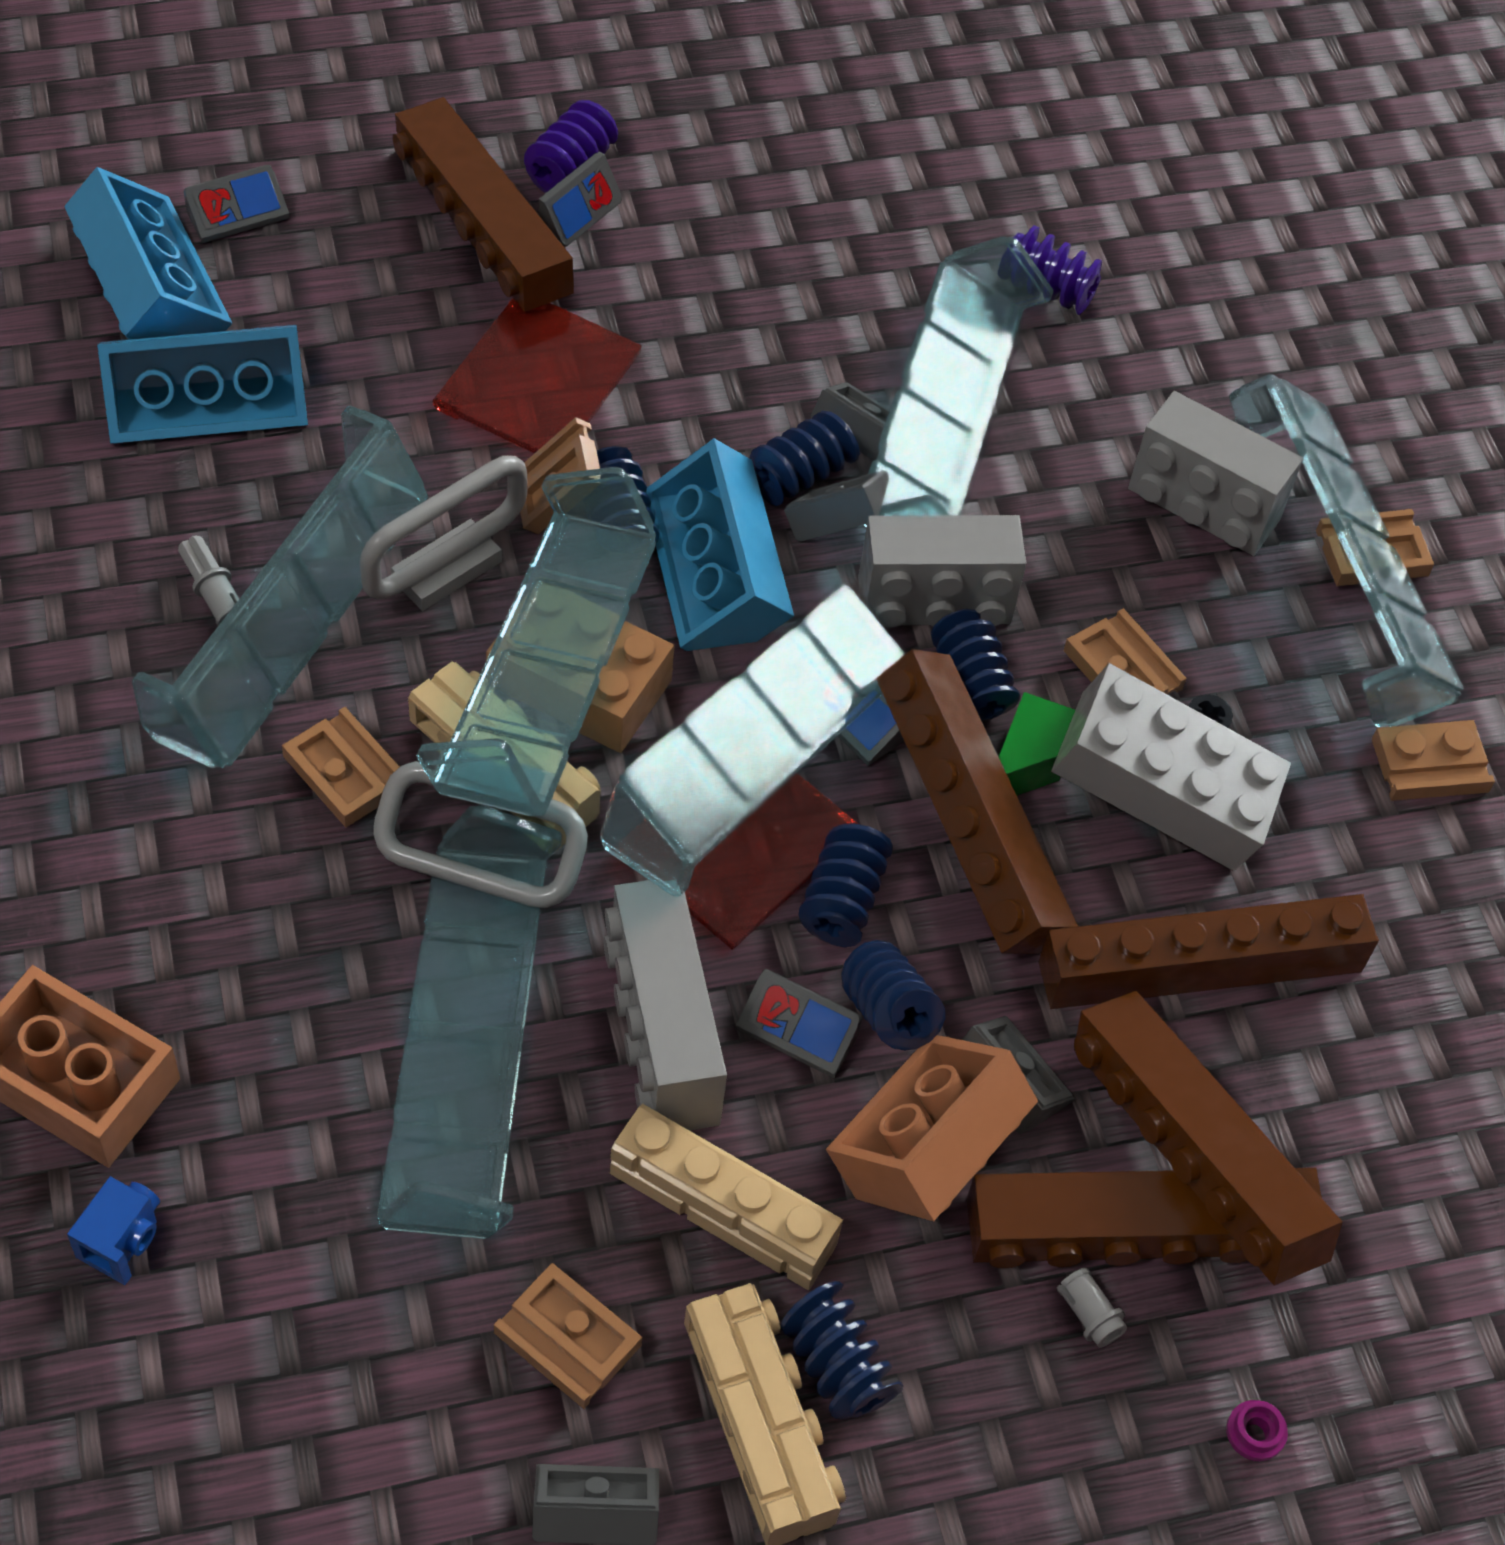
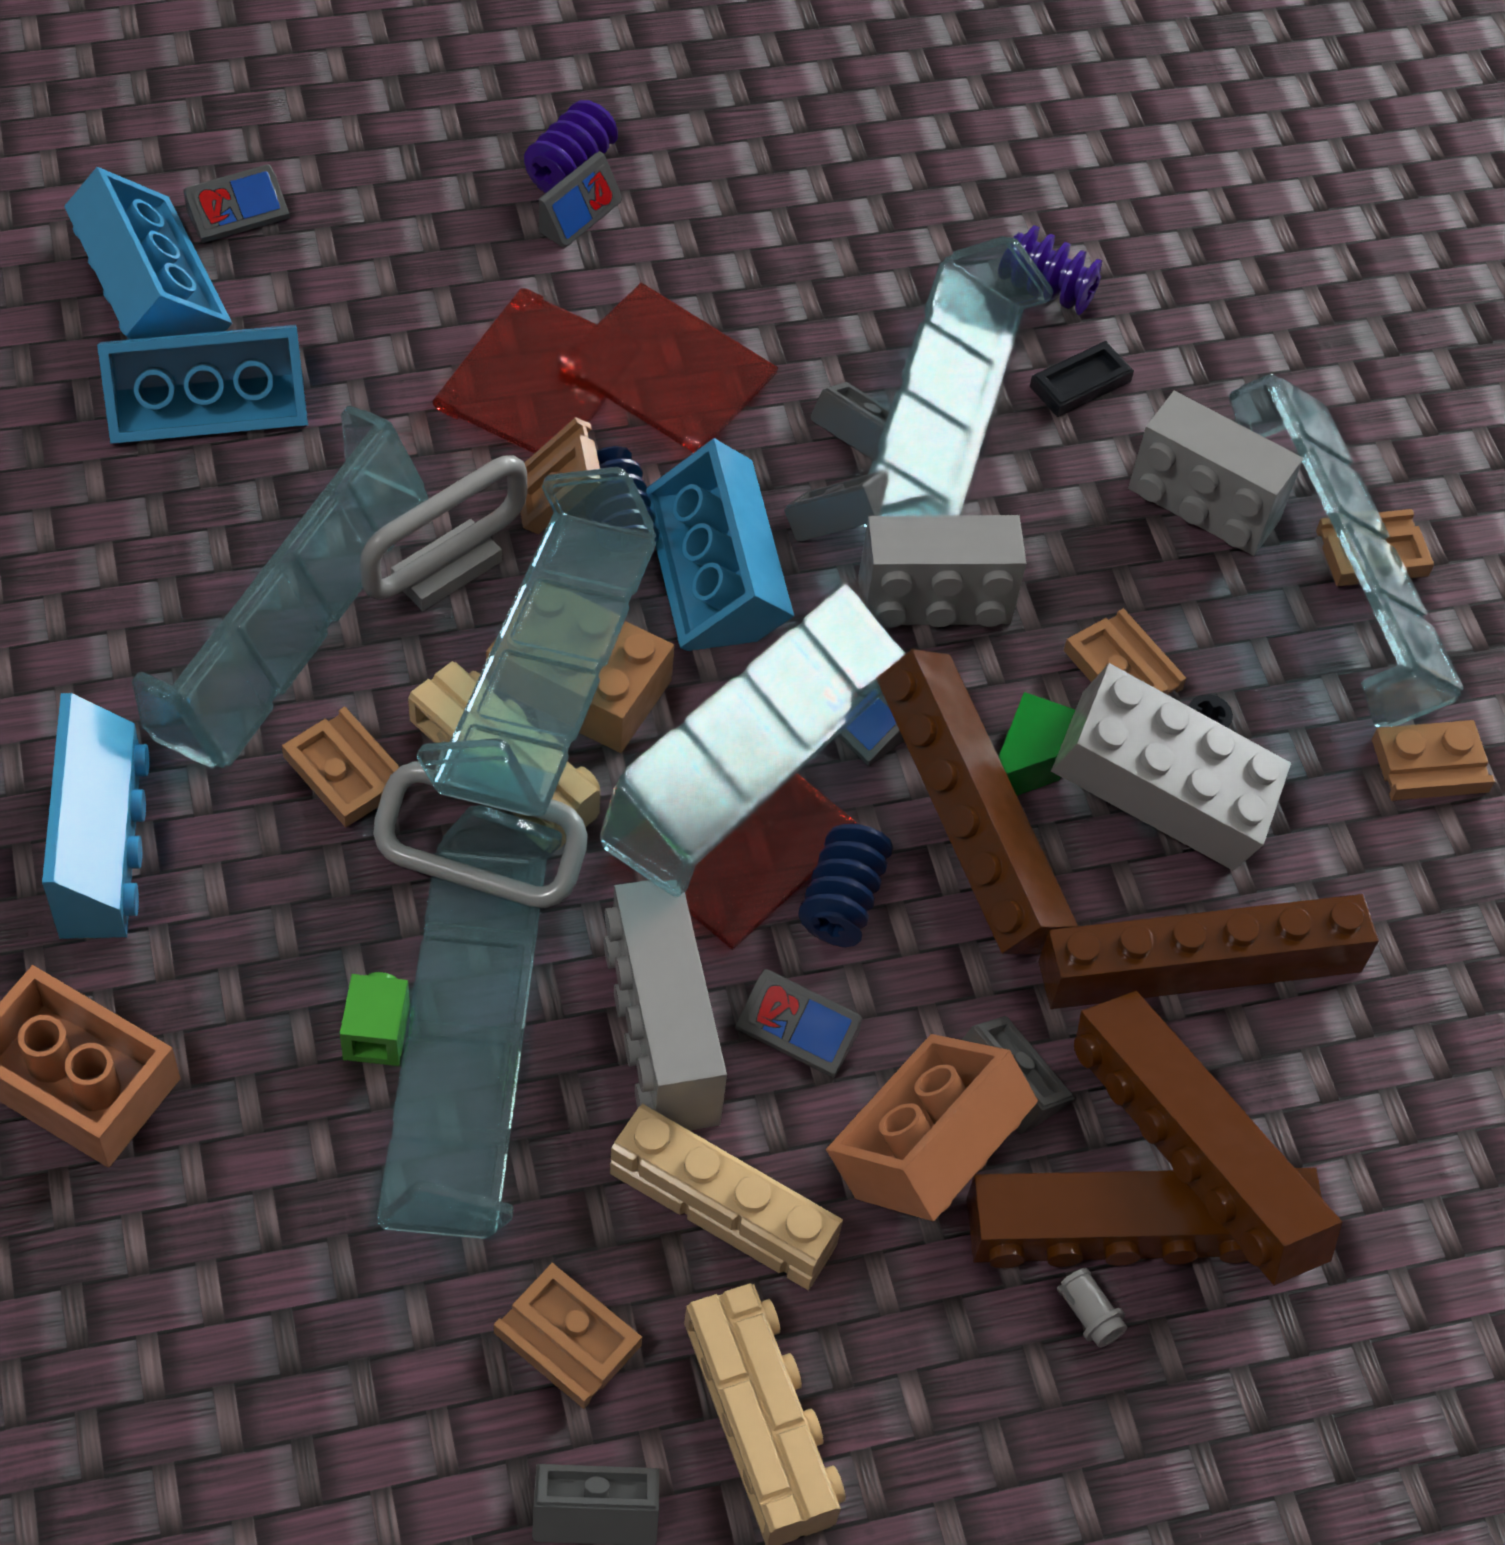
(94, 821): none -> slope
(115, 1228): blue brick -> none
(210, 579): light grey axle -> none
(375, 1019): none -> bright green brick
(484, 204): reddish brown brick -> none
(668, 368): none -> clear red piece
(802, 455): dark blue piece -> none
(836, 1355): dark blue piece -> none
(892, 996): dark blue piece -> none
(978, 661): dark blue piece -> none
(1081, 378): none -> black tile
(1268, 1419): magenta plate -> none

